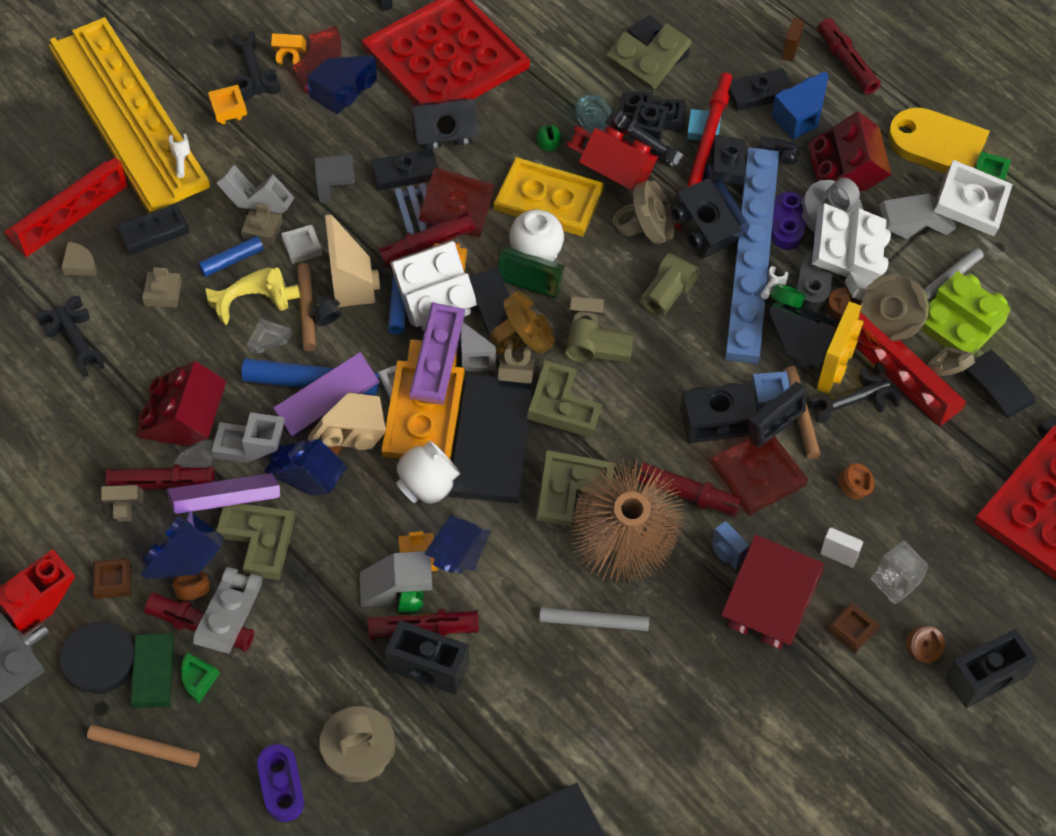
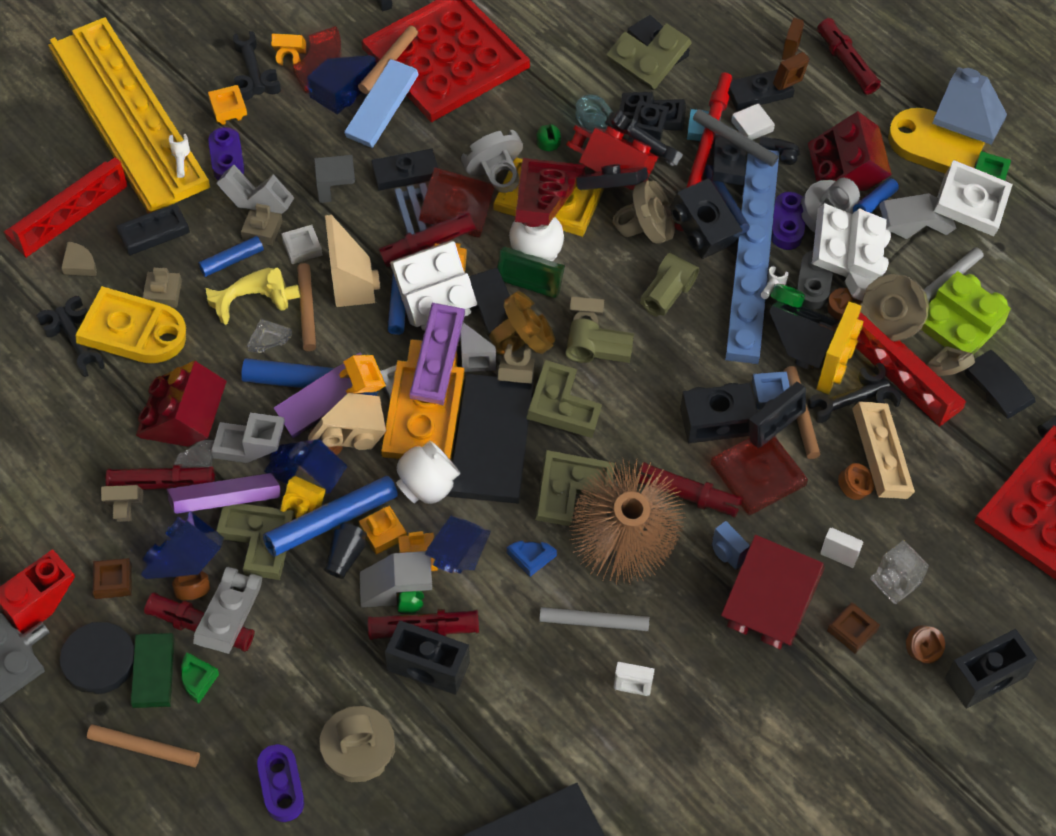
(132, 327): none -> yellow tile
(225, 151): none -> dark purple plate
(302, 496): none -> yellow tile
(325, 311): black plate -> none
(329, 516): none -> blue piece
(344, 549): none -> black cone
(363, 374): none -> light orange tile
(381, 103): none -> light blue tile
(382, 529): none -> light orange tile
(393, 53): none -> medium nougat bar
(426, 116): black brick -> none
(492, 155): none -> light grey tile
(531, 555): none -> blue tile
(544, 190): none -> dark red wing
(612, 177): none -> black plate
(633, 678): none -> white tile
(735, 137): none -> dark grey bar
(753, 122): none -> white tile
(791, 71): none -> reddish brown tile
(801, 106): blue slope -> none
(877, 196): none -> blue piece
(883, 450): none -> tan plate
(971, 107): none -> sand blue slope

